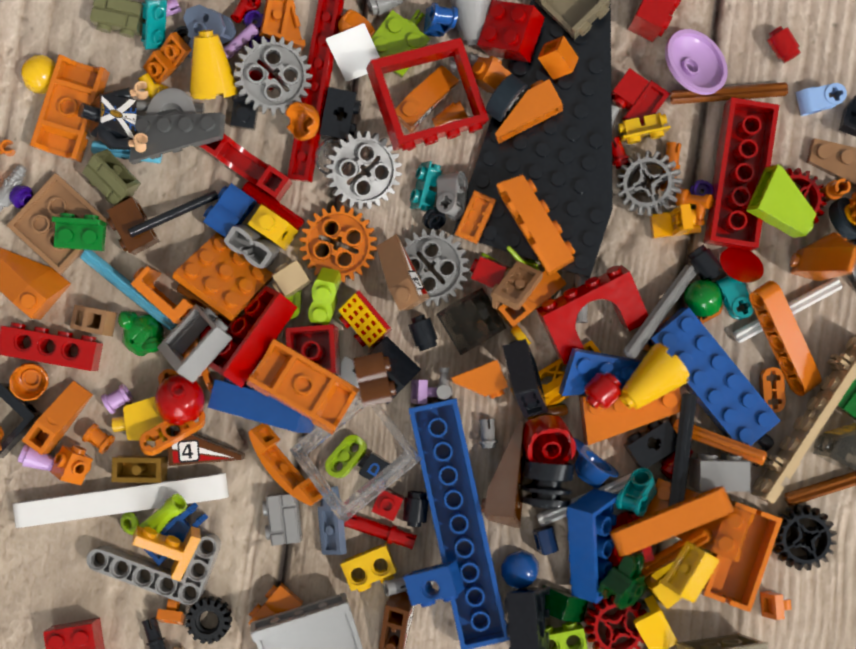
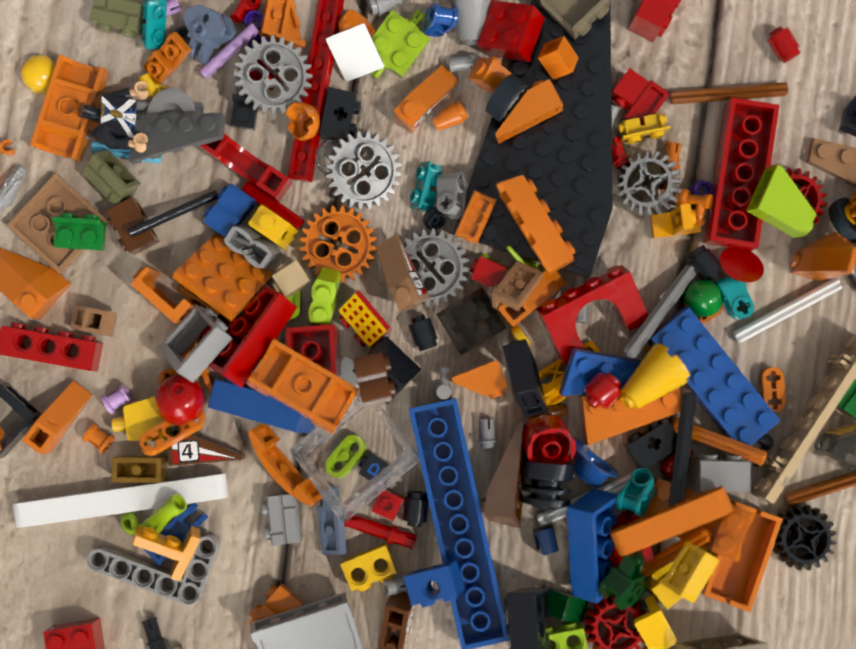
(20, 196): dark purple plate -> none
(28, 381): orange hair -> none
(32, 459): lavender cone -> none
(71, 464): orange brick -> none
(125, 286): medium azure axle -> none
(140, 332): green hair -> none
(171, 614): orange tile -> none
(203, 633): black tyre -> none
(210, 68): yellow cone -> none
(418, 56): red window -> none
(421, 391): lavender tile -> none
(520, 569): blue hair -> none
(696, 62): lavender dish -> none
(773, 605): orange tile -> none
(785, 338): orange beam -> none
(817, 98): light blue piece -> none
(835, 189): orange pin -> none

